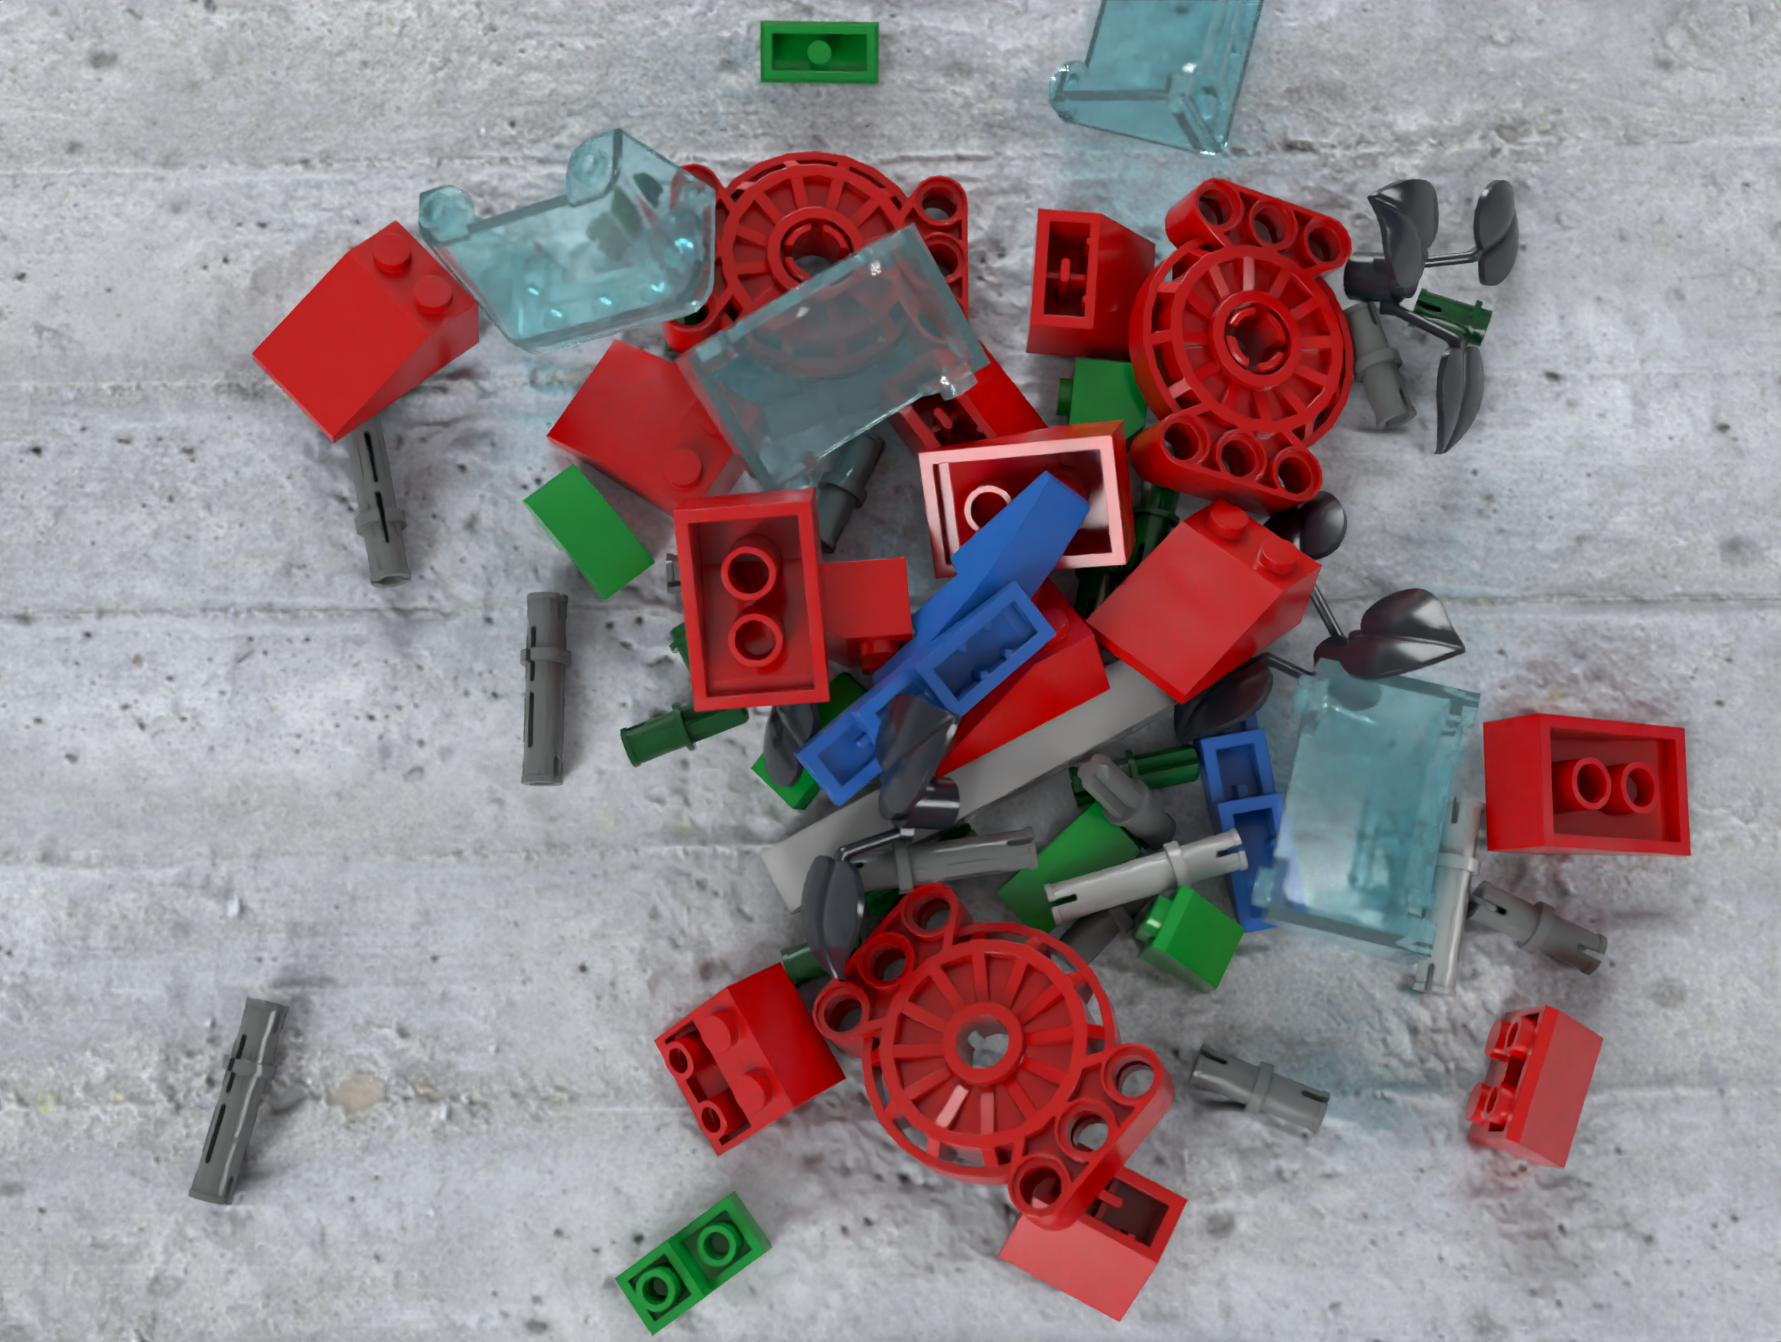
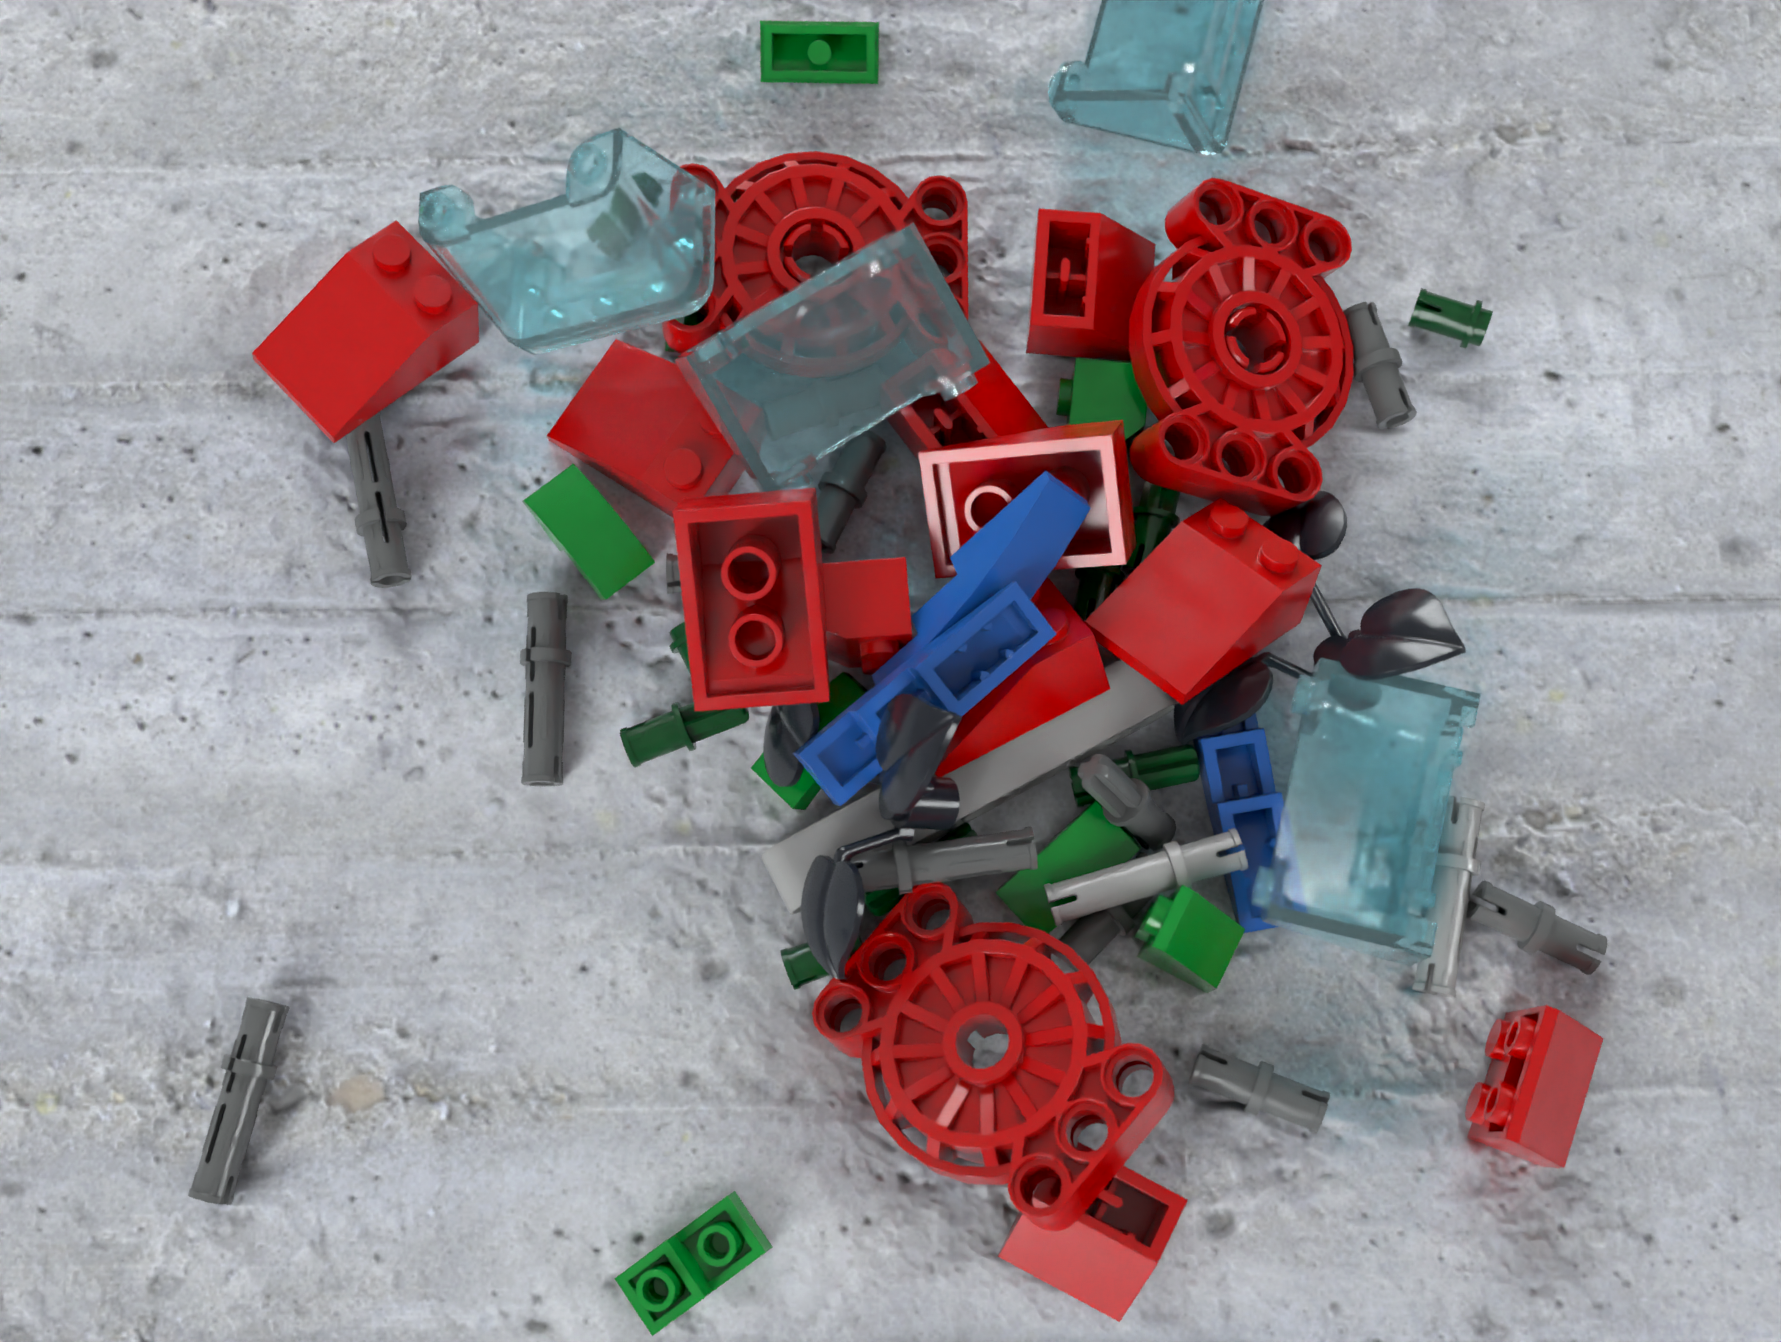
(749, 1058): red slope -> none
(1408, 227): black plant -> none
(1585, 787): red slope -> none

